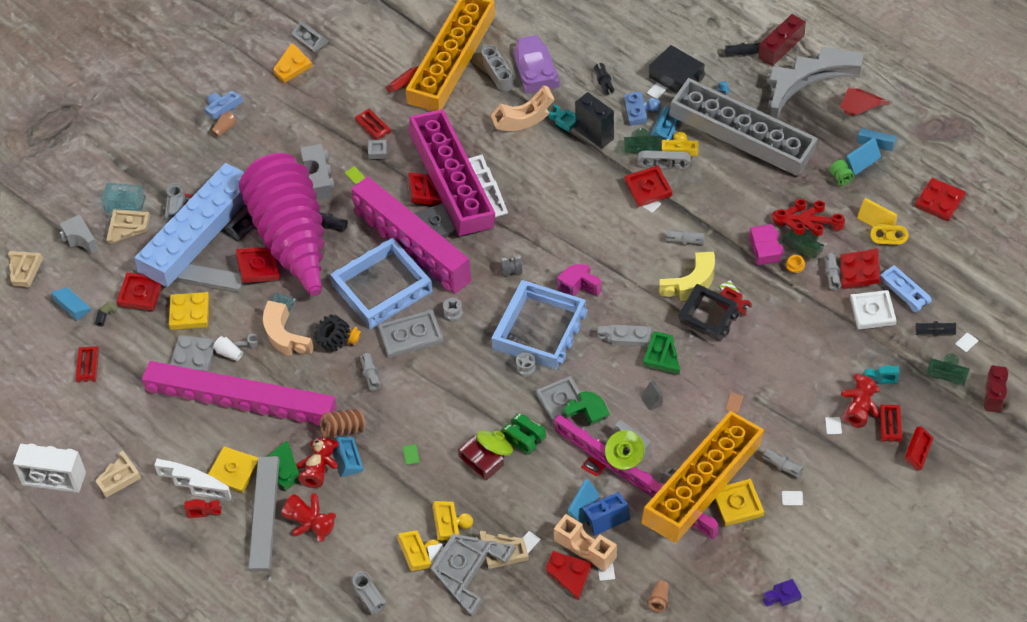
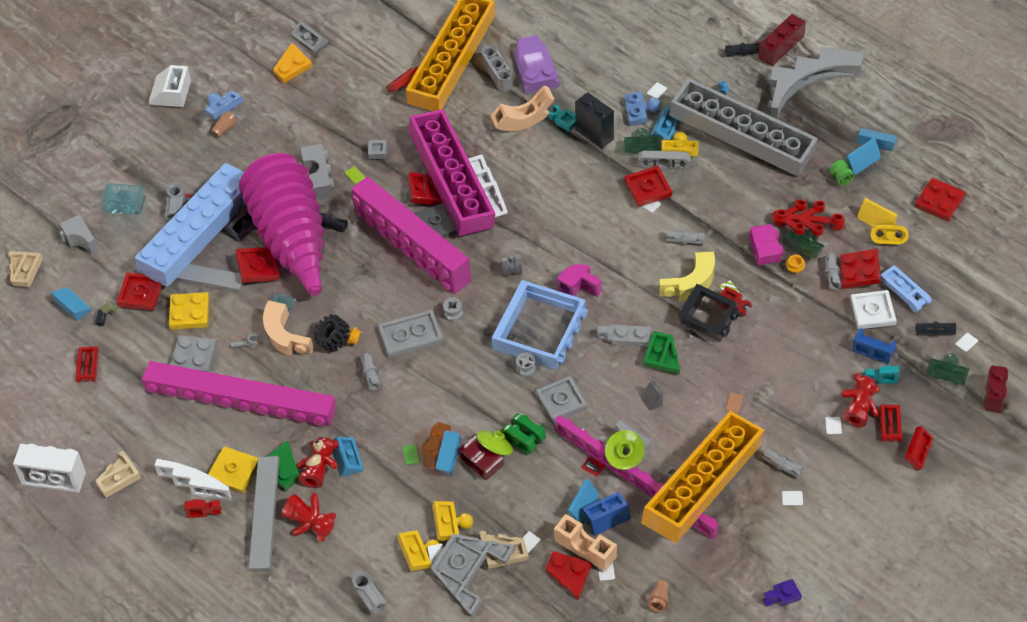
(127, 224): tan wing -> none
(171, 87): none -> white slope
(227, 348): white cone -> none
(342, 422): nougat piece -> none
(370, 127): red tile -> none
(393, 304): light blue window -> none
(432, 445): none -> clear orange brick
(448, 452): none -> dark azure slope
(591, 406): green brick -> none
(604, 79): black pin -> none
(674, 68): black brick -> none
(739, 503): yellow plate -> none
(860, 102): red slope -> none
(873, 348): none -> blue hinge

